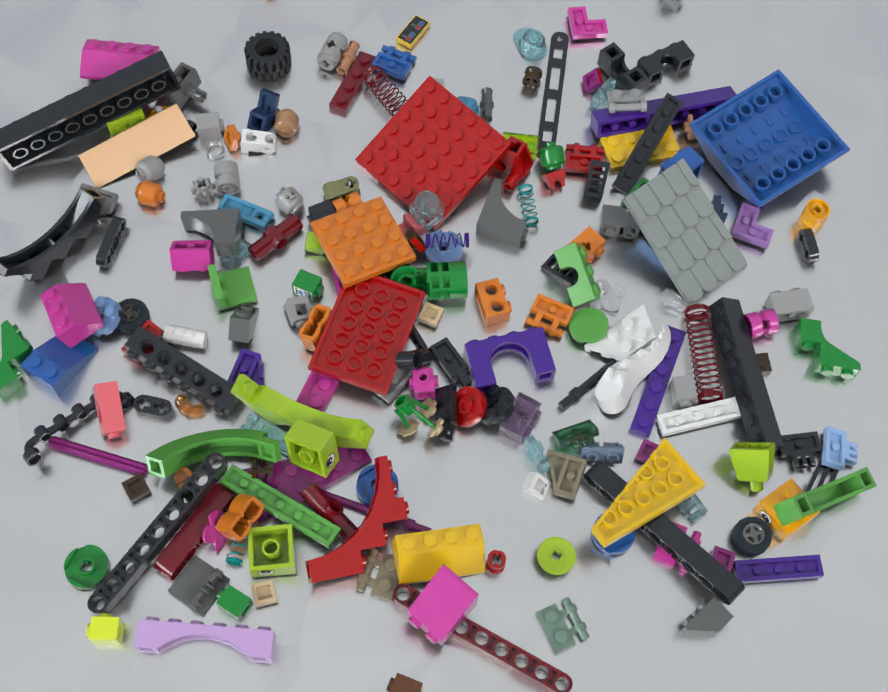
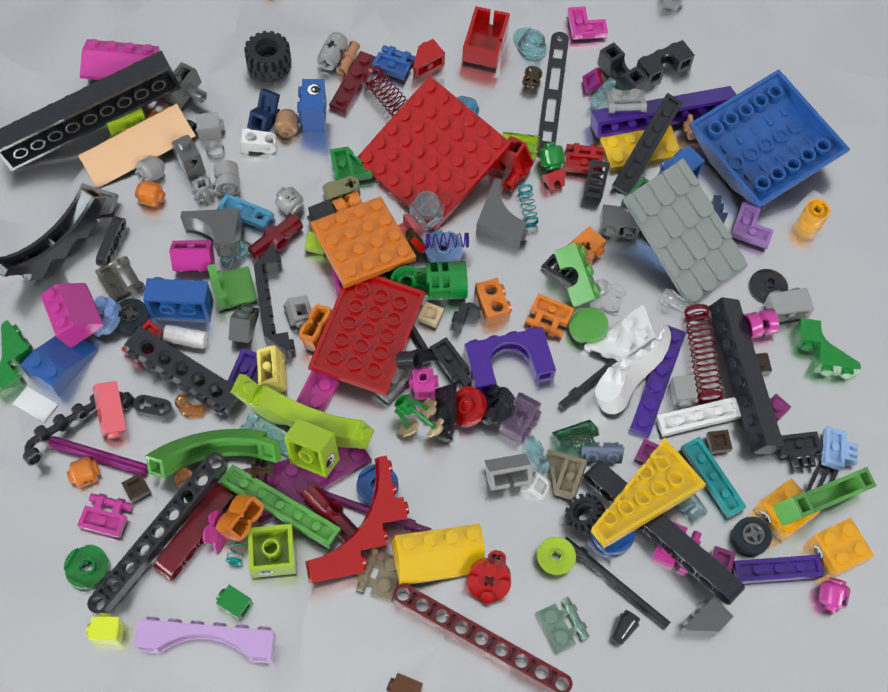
(35, 404): none -> white sticker
(83, 472): none -> orange head
(104, 521): none -> dark pink plate
(114, 283): none -> clear smoke plate
(178, 299): none -> blue brick
(184, 152): none -> dark grey torso
(199, 585): dark grey hinge -> none
(232, 137): orange plate -> none
(264, 593): tan plate -> none
(268, 264): none -> black slope
(271, 368): none -> light yellow brick
(307, 284): green brick -> none
(312, 105): none -> blue brick
(347, 164): none -> green wing
(413, 32): tile -> none
(428, 58): none -> red slope
(442, 605): dark pink slope -> none
(466, 309): none -> black bracket
(484, 40): none -> red piece
(486, 104): dark grey pin -> none
(489, 591): none -> red plate
(517, 466): none -> light grey piece
(577, 507): none -> black tyre
(582, 555): none -> black bar
(625, 626): none -> black cone
(714, 477): none -> teal plate
(719, 441): none -> dark brown plate
(753, 462): lime torso -> none
(761, 288): none -> black dish
(779, 406): none -> magenta plate
(808, 245): black beam -> none
(834, 594): none -> dark pink head
(840, 548): none -> light orange brick

